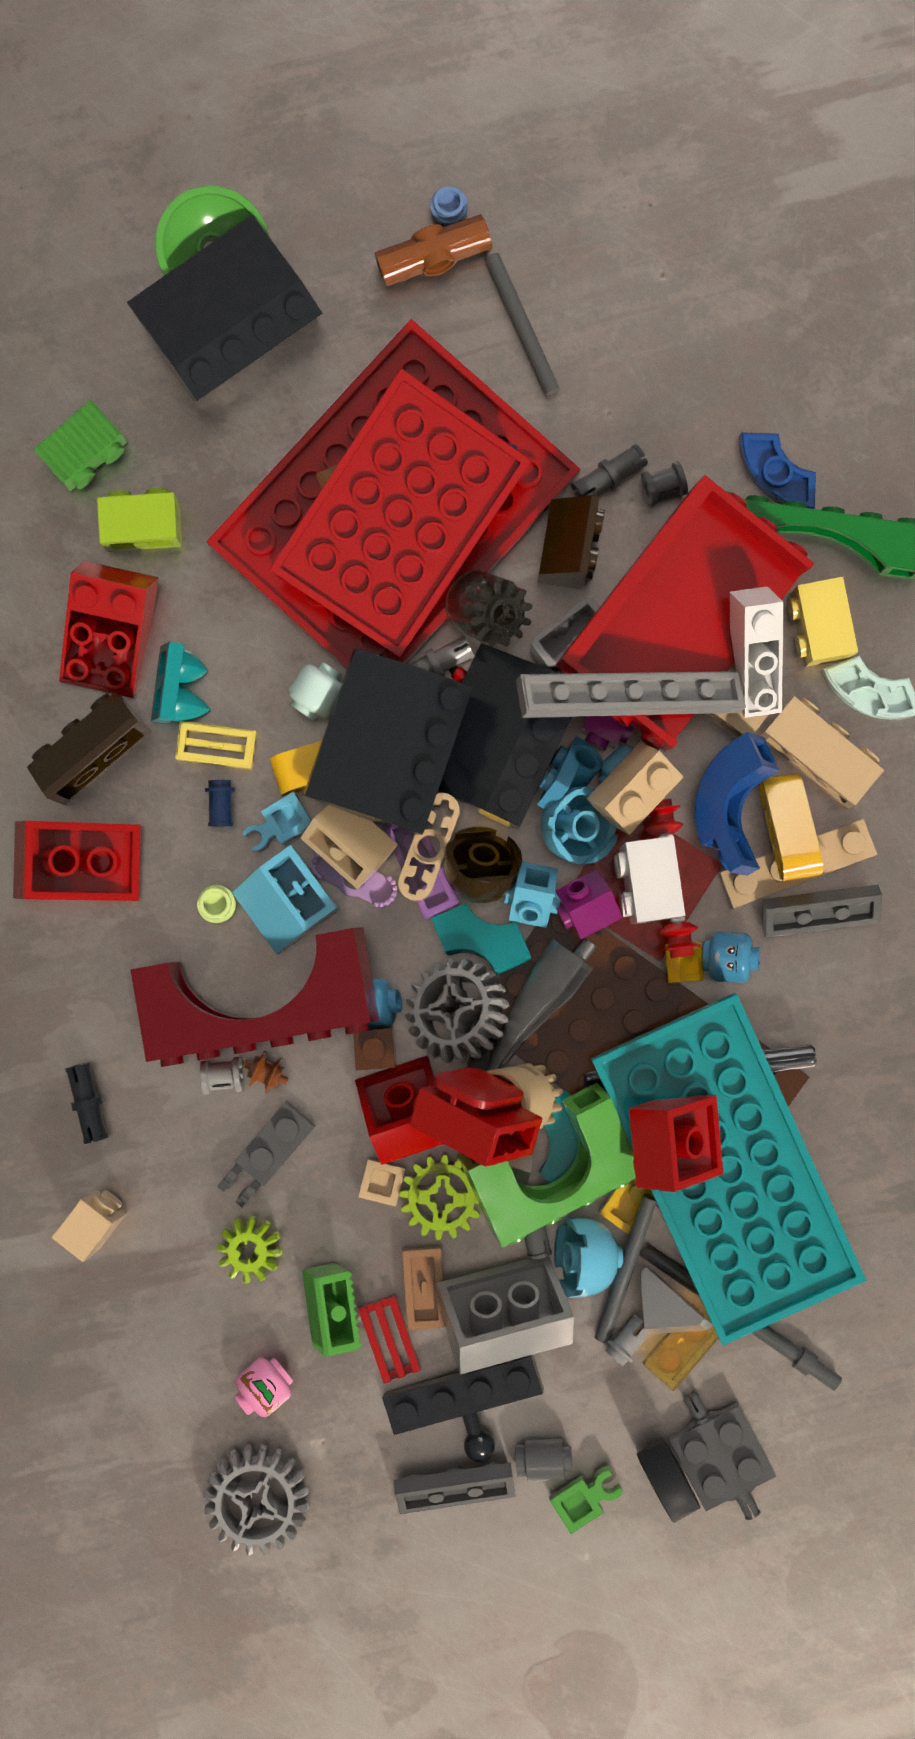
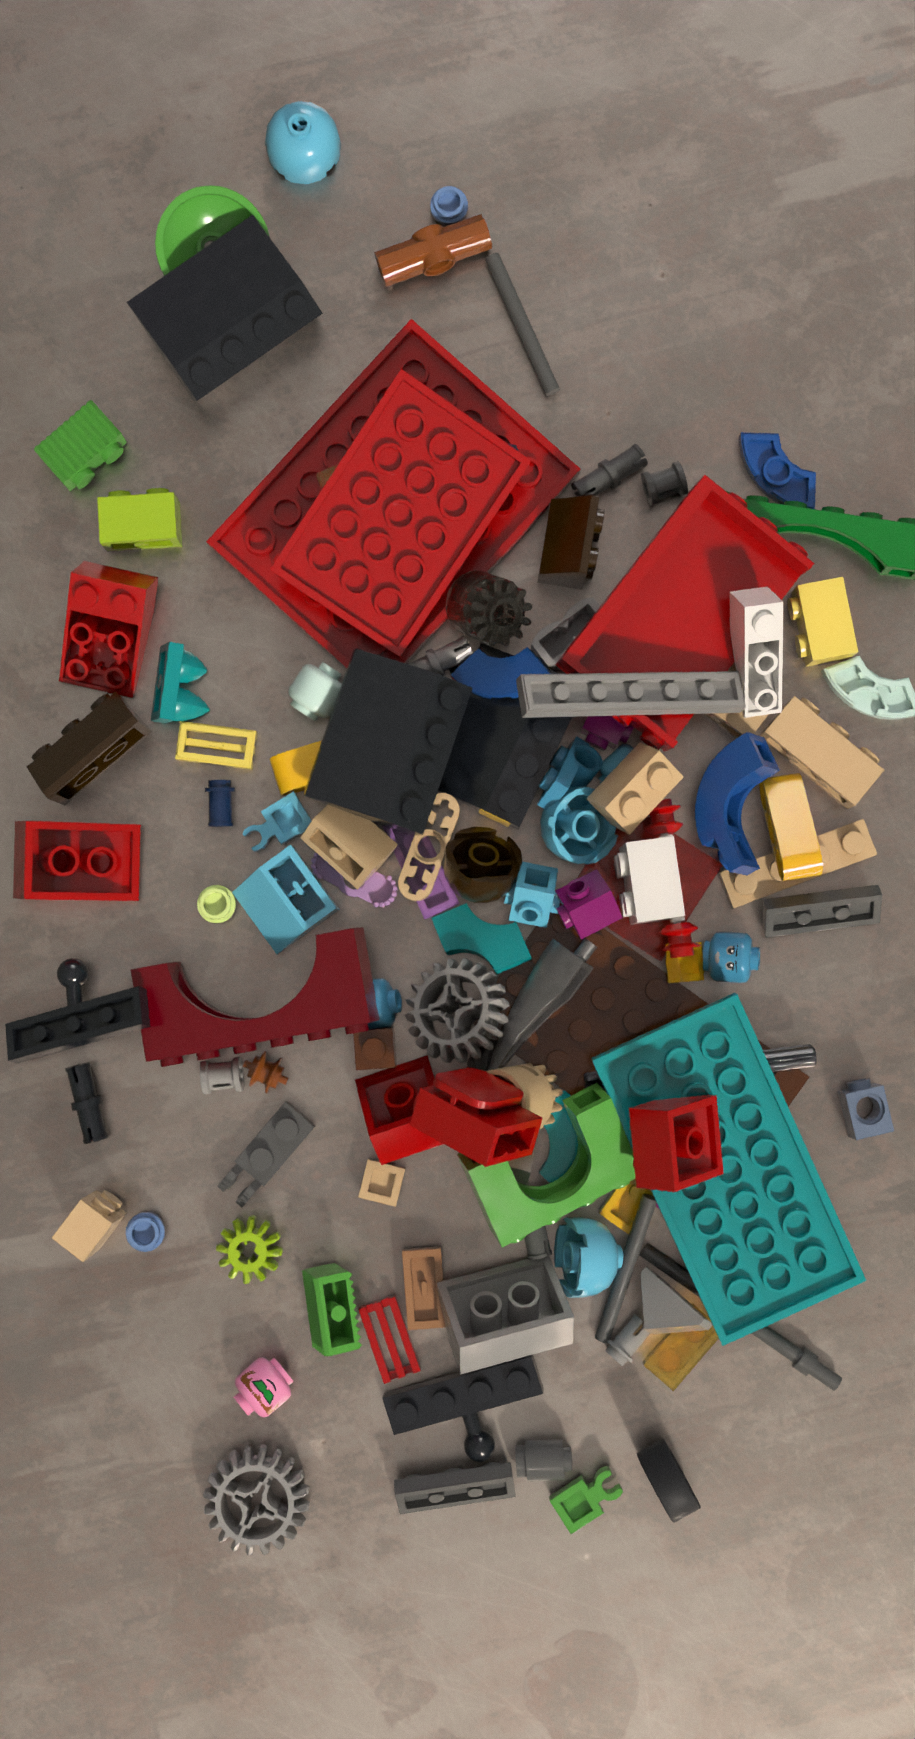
(78, 1021): none -> black plate
(145, 1231): none -> medium blue plate
(302, 142): none -> medium azure cylinder
(423, 1196): lime gear -> none
(497, 676): none -> blue tile
(721, 1456): dark grey plate -> none
(877, 1122): none -> sand blue brick

